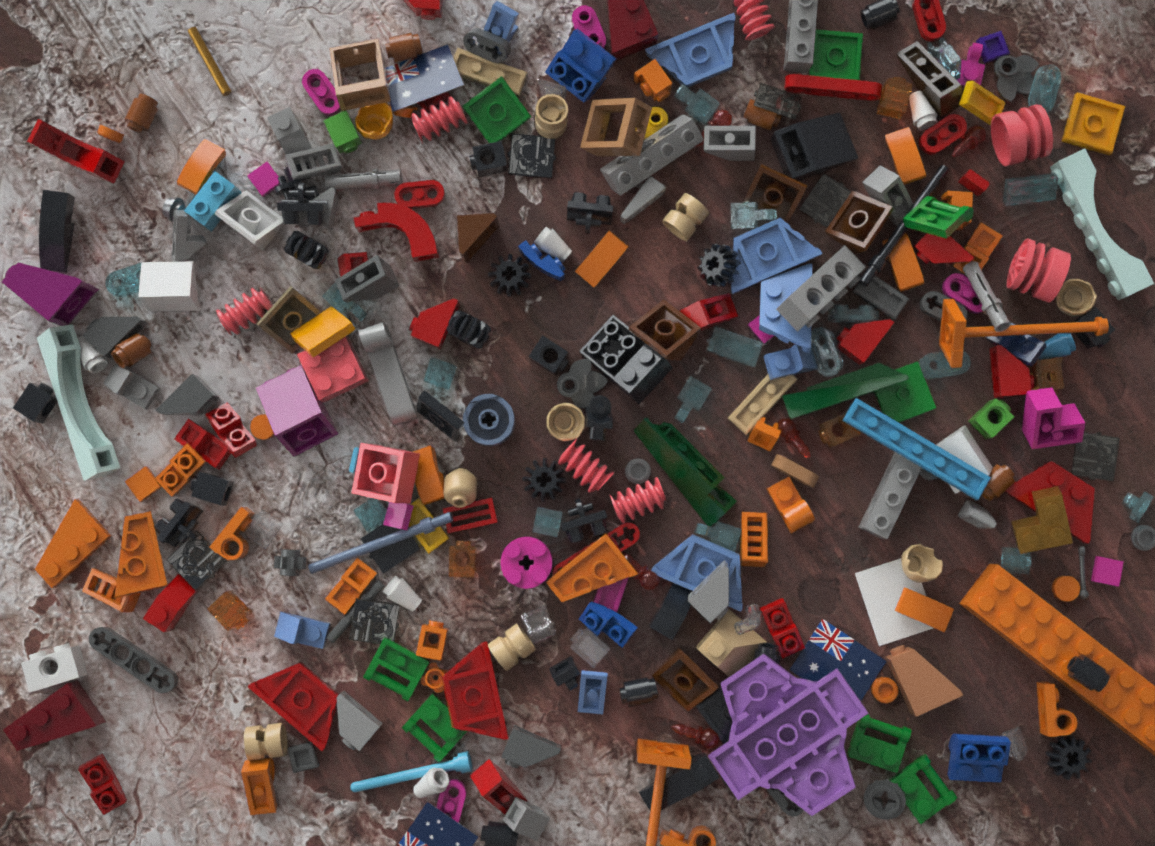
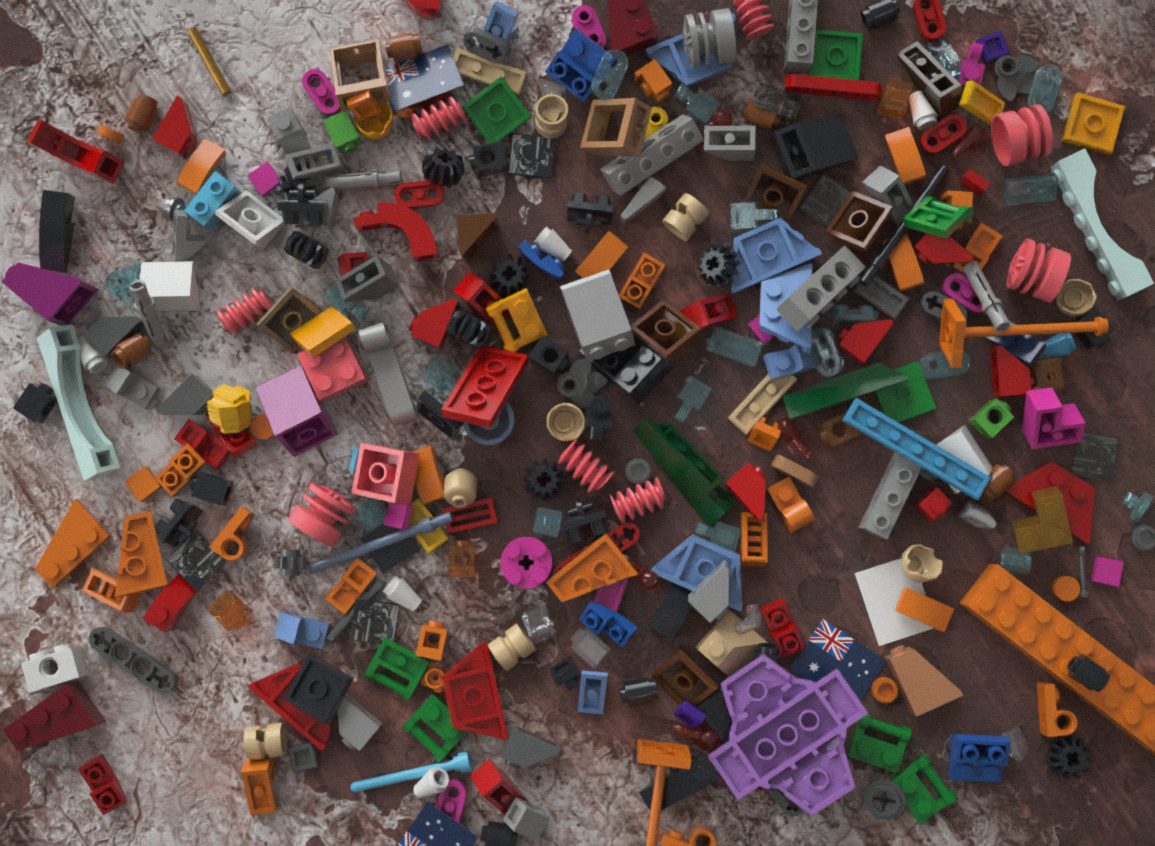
(146, 307): none -> light grey pin
(177, 130): none -> red slope
(230, 408): none -> yellow hair
(318, 689): none -> black plate
(322, 514): none -> coral wheel
(364, 105): none -> orange tile
(443, 167): none -> black gear
(478, 296): none -> red slope
(485, 386): none -> red plate
(524, 316): none -> light orange plate
(597, 315): none -> light grey slope
(611, 75): none -> clear light blue plate
(642, 280): none -> orange slope
(689, 714): none -> dark purple tile
(709, 38): none -> light grey wheel
(750, 489): none -> red slope
(932, 505): none -> red brick

